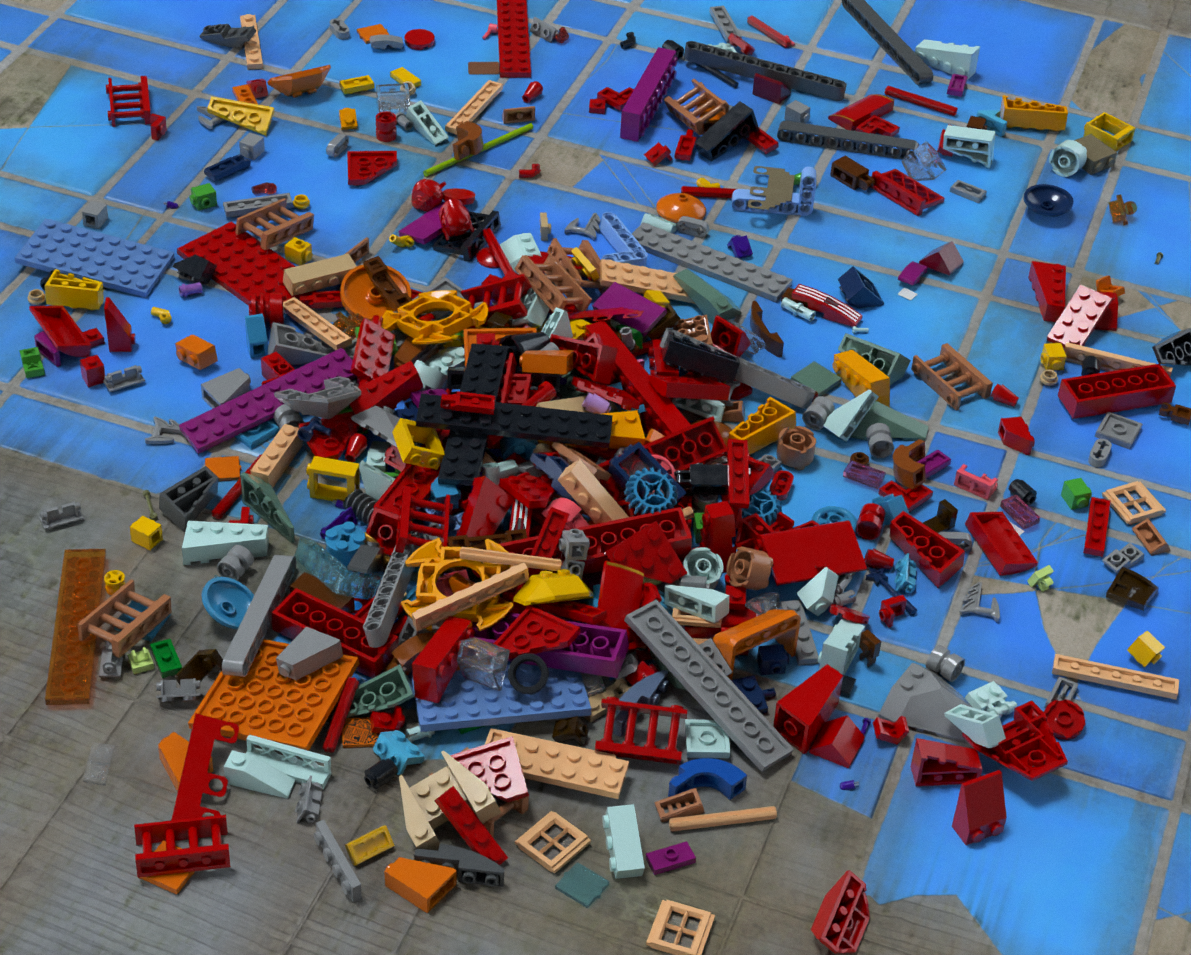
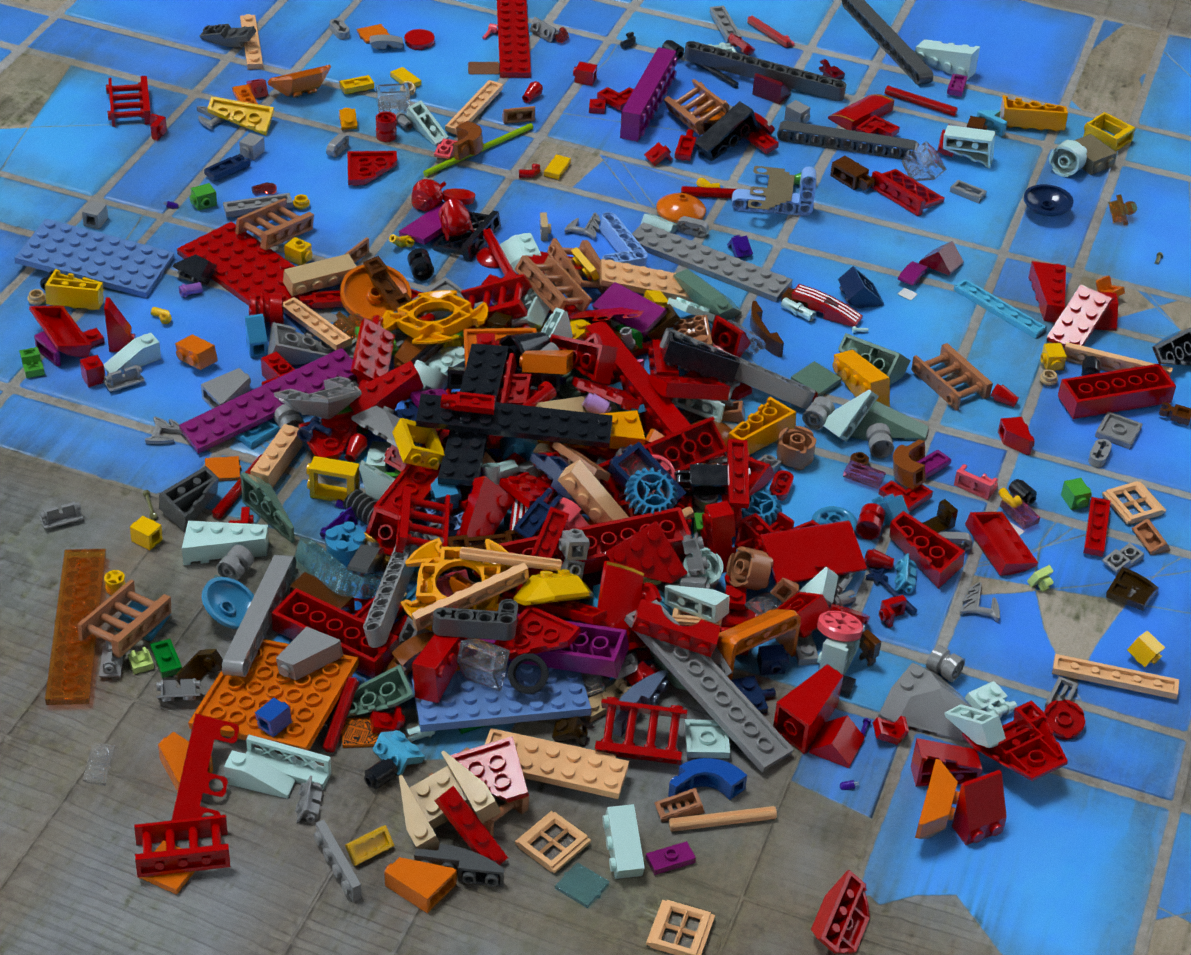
(138, 352): none -> light aqua slope
(273, 717): none -> blue brick
(420, 264): none -> black wheel
(445, 149): none -> coral slope
(478, 623): none -> dark grey beam
(536, 515): none -> dark blue hinge
(557, 167): none -> yellow tile
(585, 73): none -> red brick
(690, 307): none -> light aqua plate
(694, 546): none -> light grey hinge
(697, 638): none -> red arch
(762, 124): none -> red tile
(785, 589): none -> nougat slope
(809, 608): none -> red slope
(832, 72): none -> dark red plate
(840, 626): none -> coral wheel
(938, 802): none -> orange wedge
(1000, 308): none -> medium azure tile
(1007, 498): none -> yellow arm

